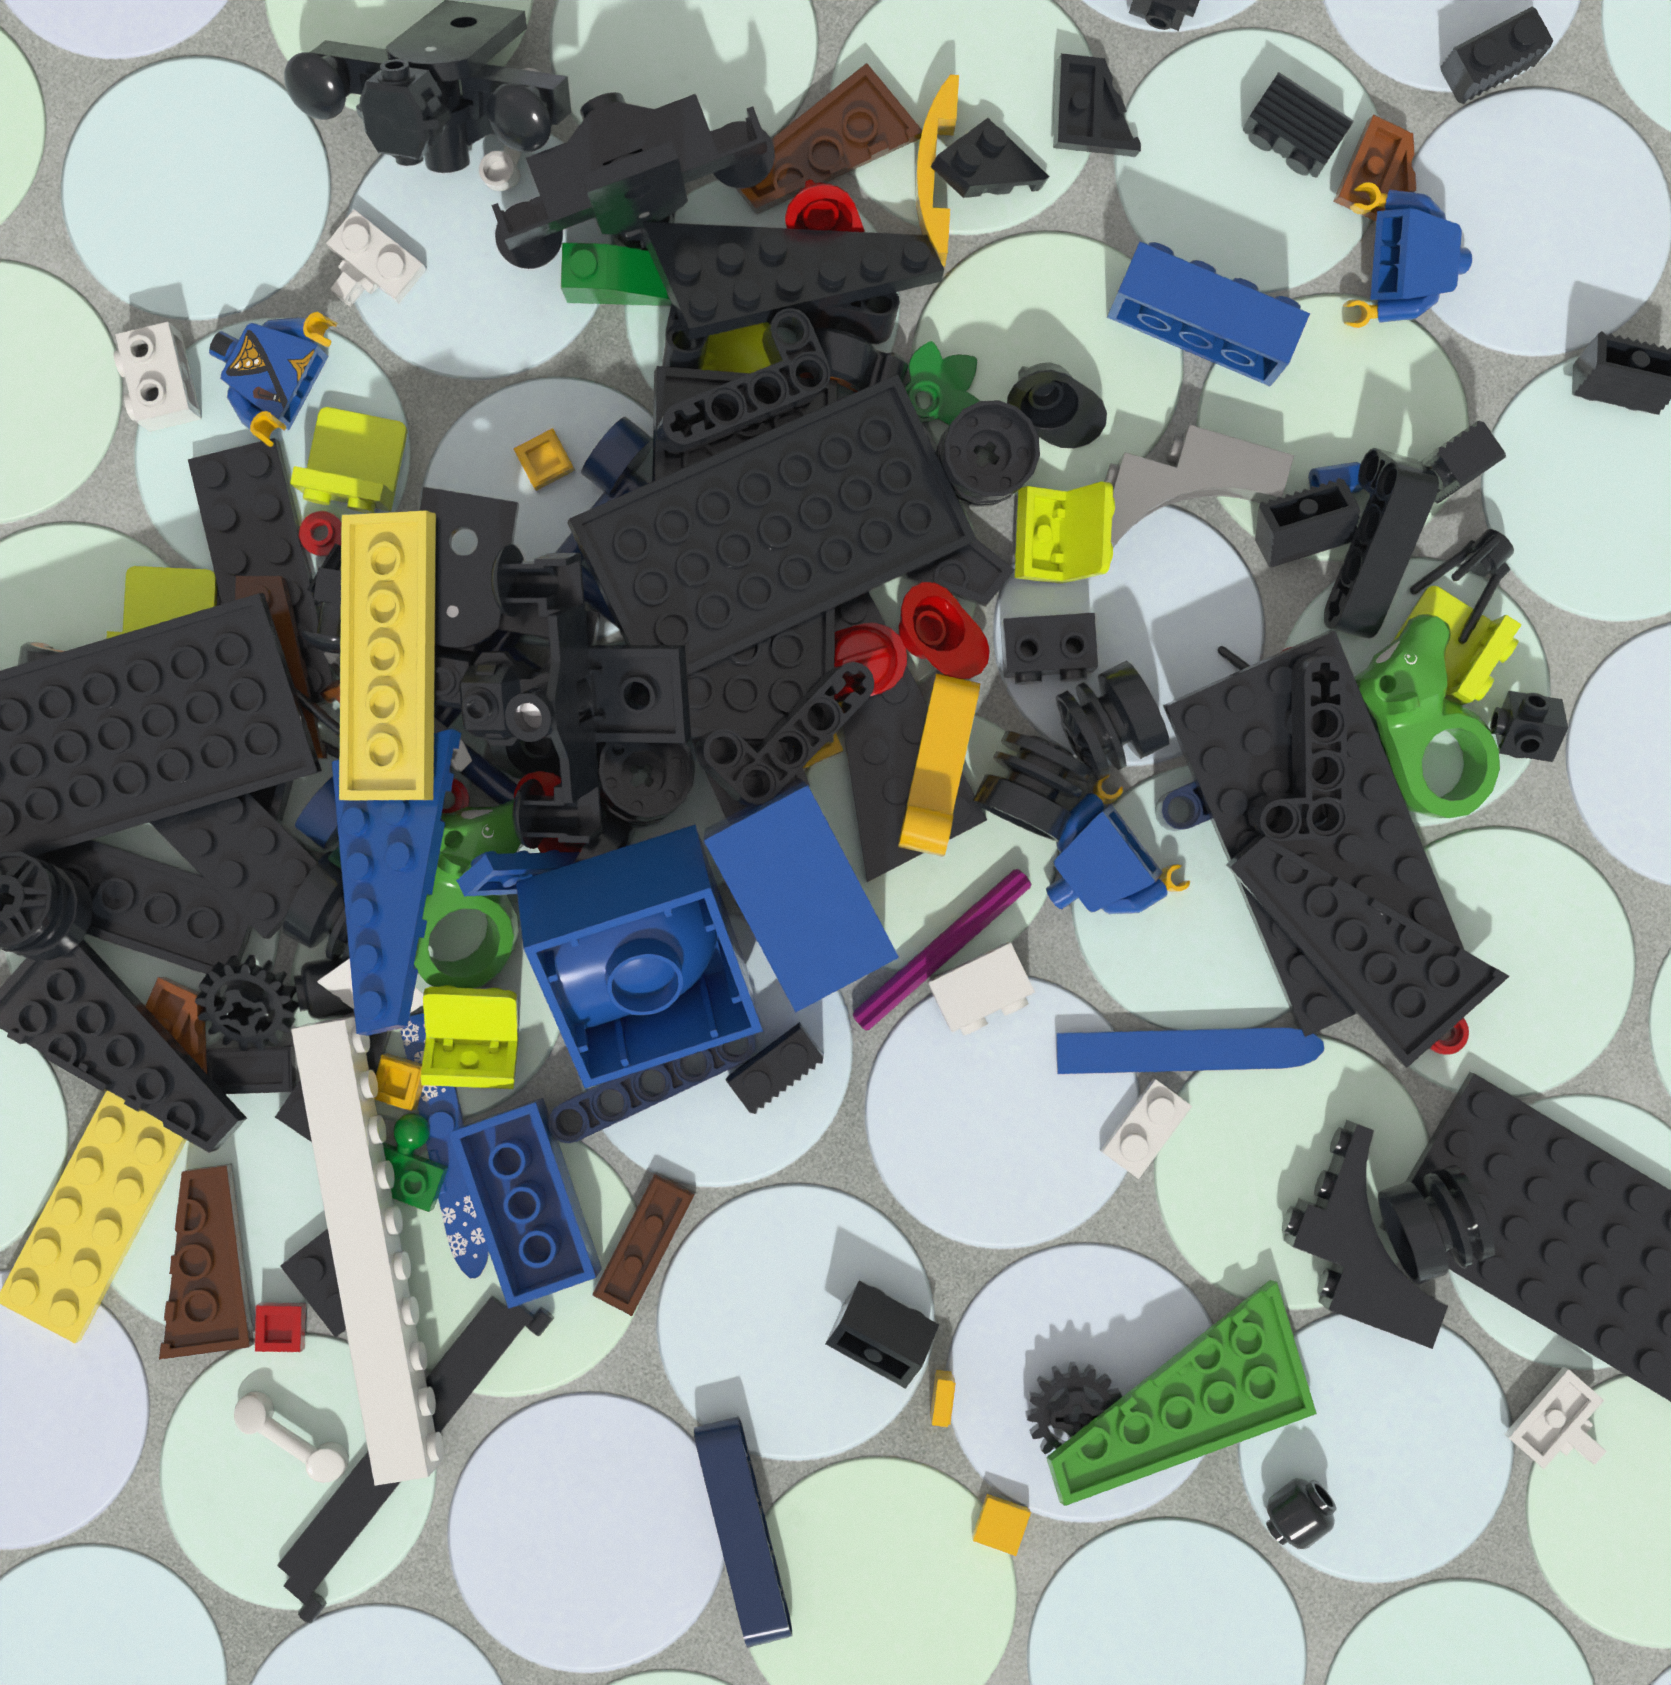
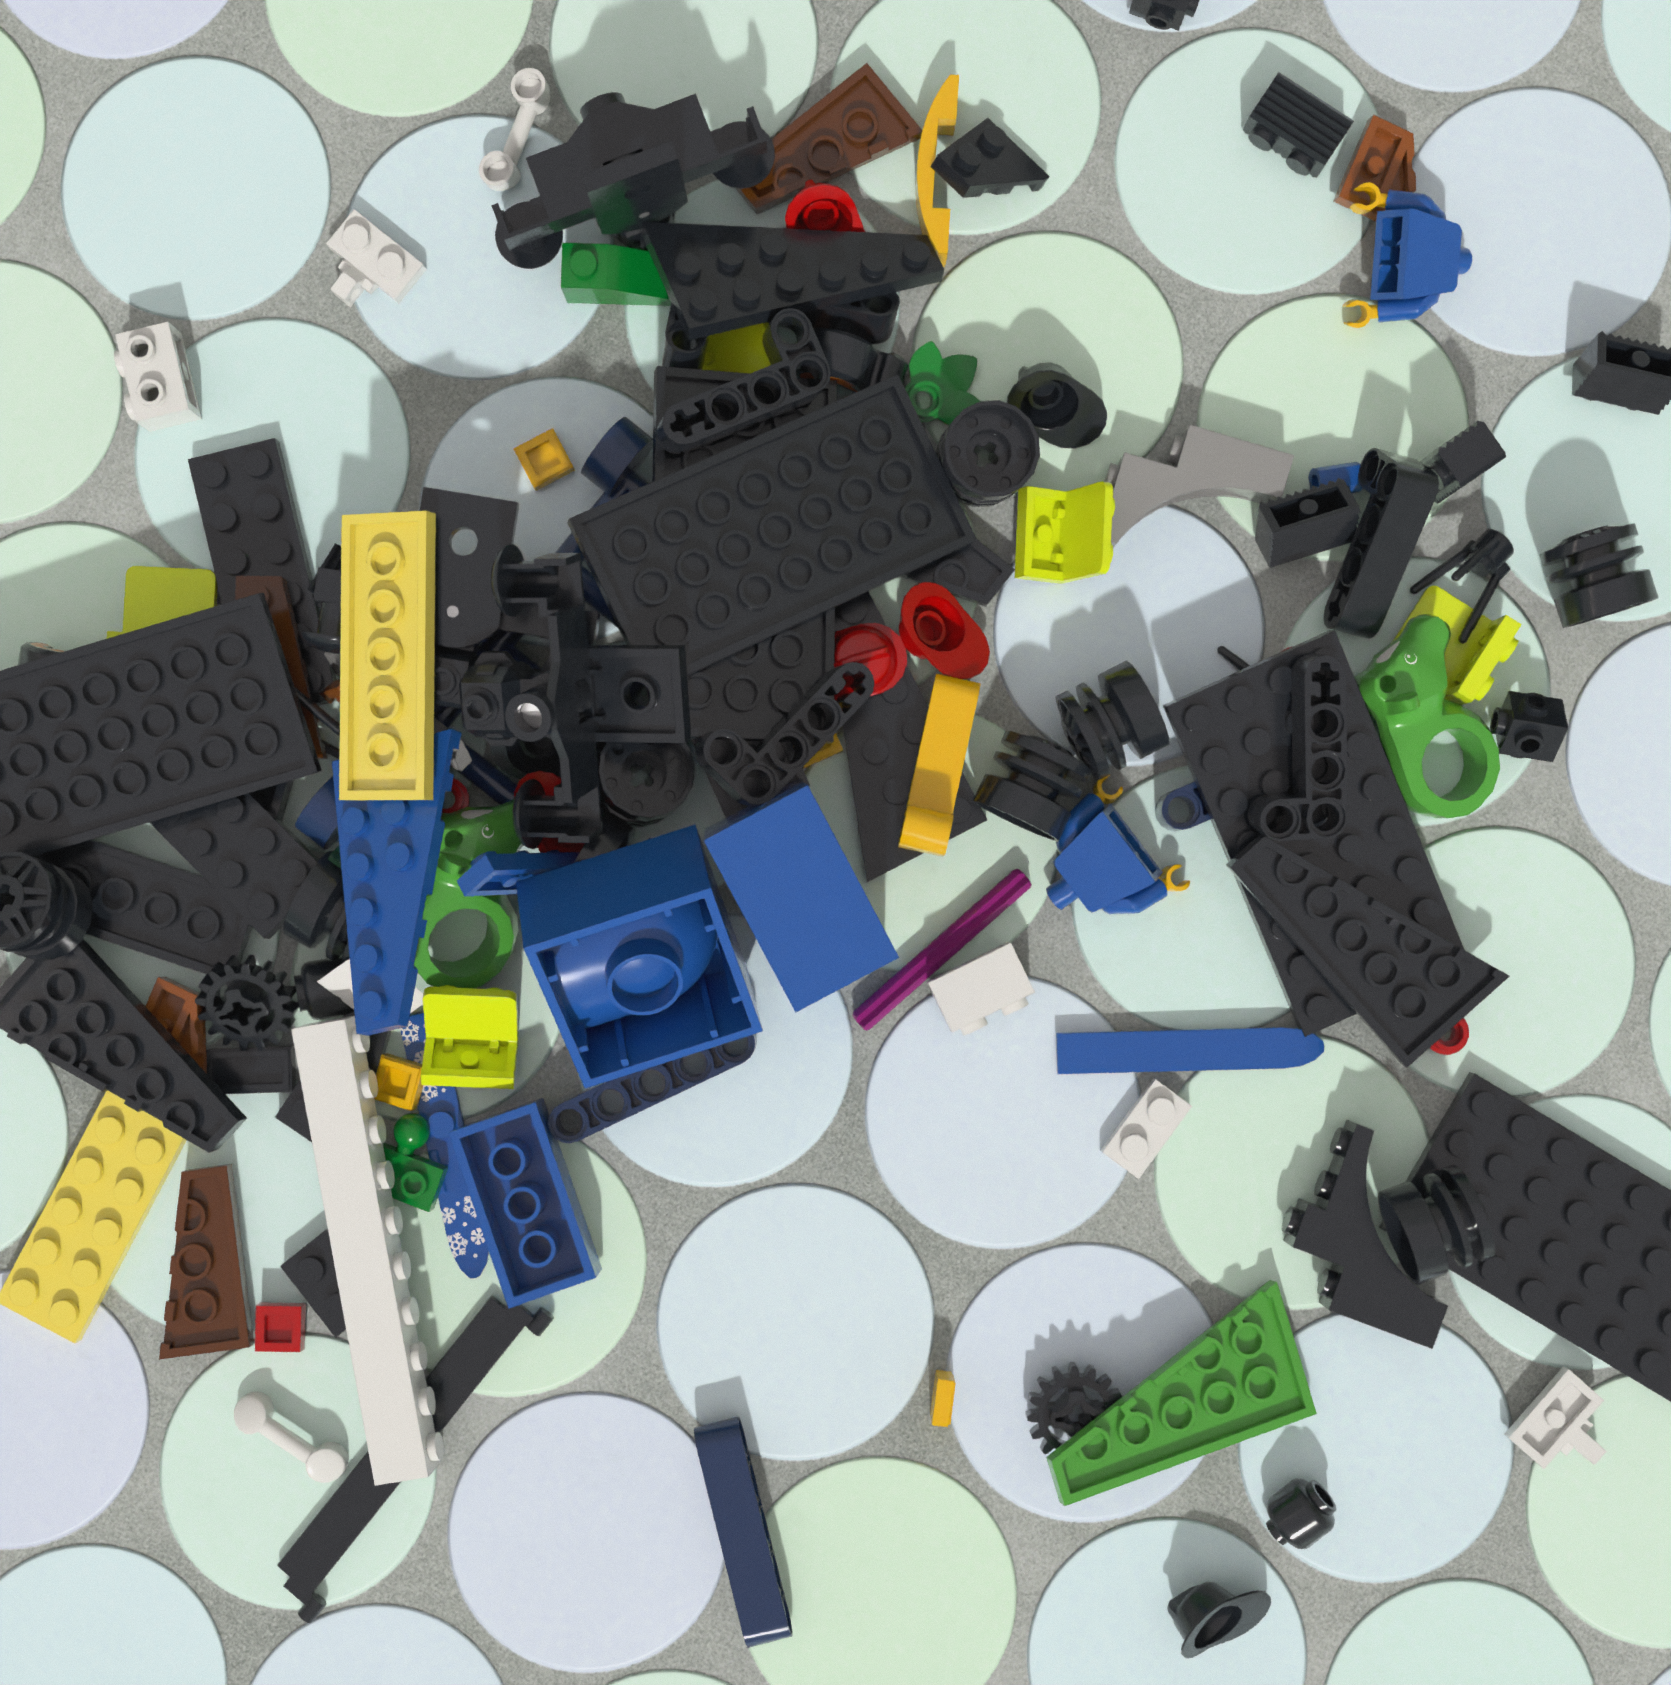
(272, 369): blue torso -> none
(311, 523): red plate -> none
(352, 461): neon yellow bracket -> none
(413, 87): black piece -> none
(643, 1244): reddish brown tile -> none
(775, 1068): black brick -> none
(882, 1334): black brick -> none
(1001, 1524): yellow tile -> none
(1049, 647): black brick -> none
(1089, 109): black wing -> none
(1208, 313): blue brick -> none
(1212, 1616): none -> black piece
(1496, 55): black brick -> none
(1598, 575): none -> black wheel

